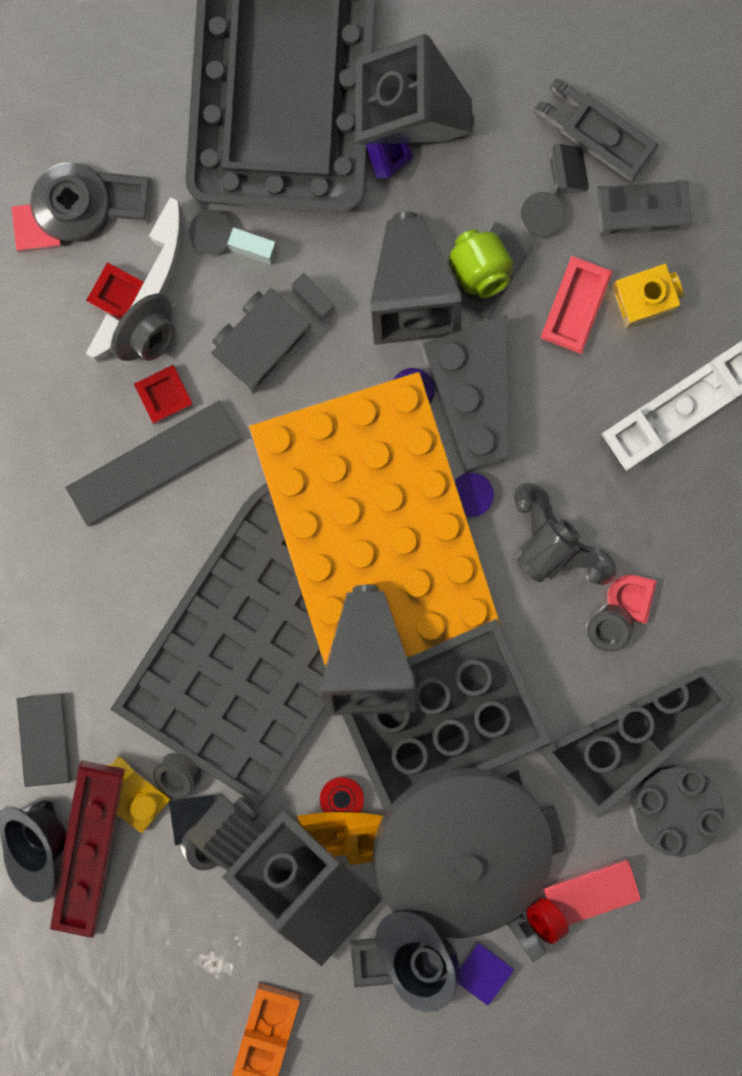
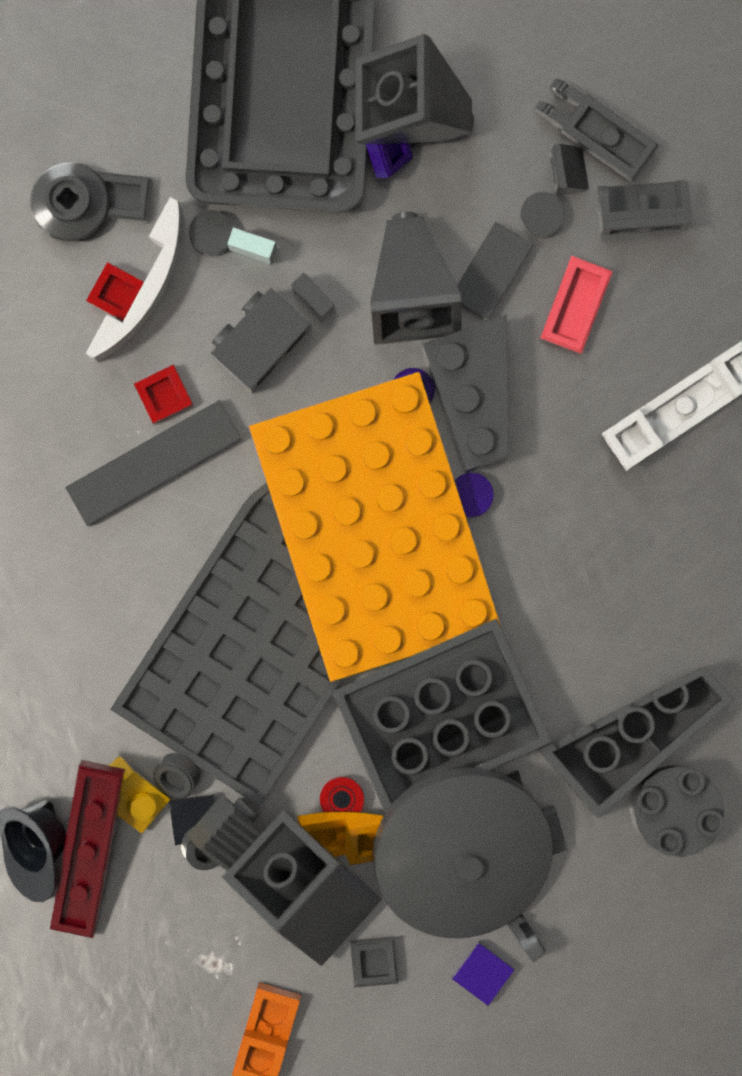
(27, 232): coral tile -> none
(43, 740): dark grey tile -> none
(144, 330): dark grey piece -> none
(367, 660): dark grey slope -> none
(417, 960): black piece -> none
(481, 263): lime head -> none
(547, 921): red tile -> none
(555, 542): dark grey piece -> none
(594, 891): coral slope -> none
(610, 628): dark grey tile -> none
(633, 595): coral tile -> none
(647, 294): yellow brick -> none

